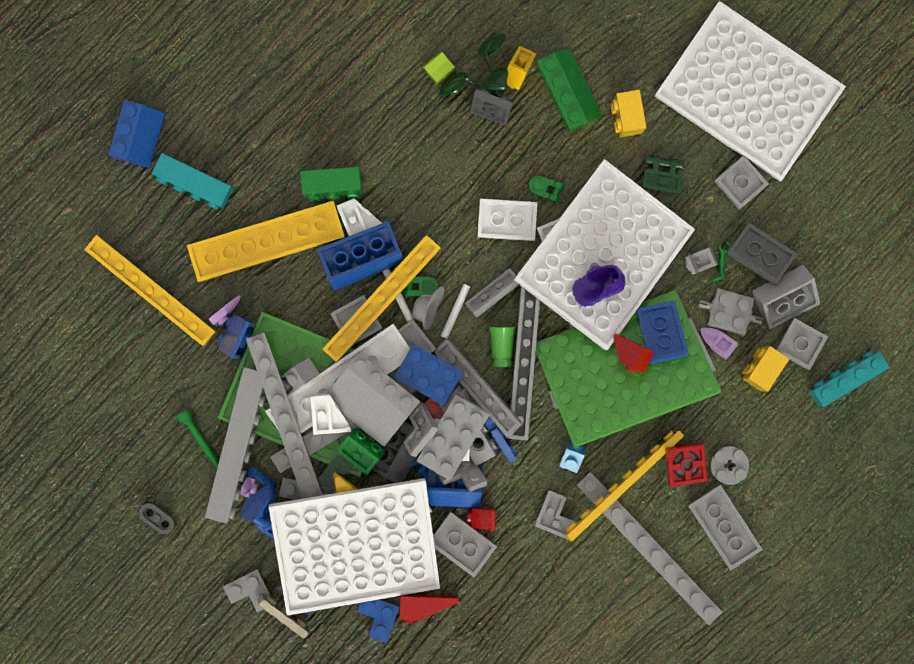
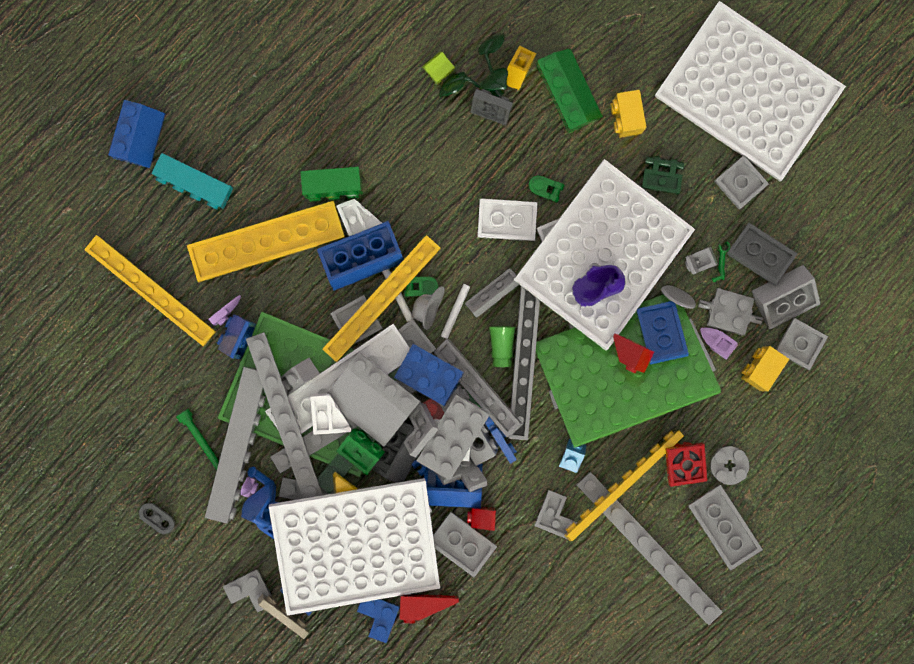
(678, 296): none -> light grey piece
(849, 378): teal brick -> none

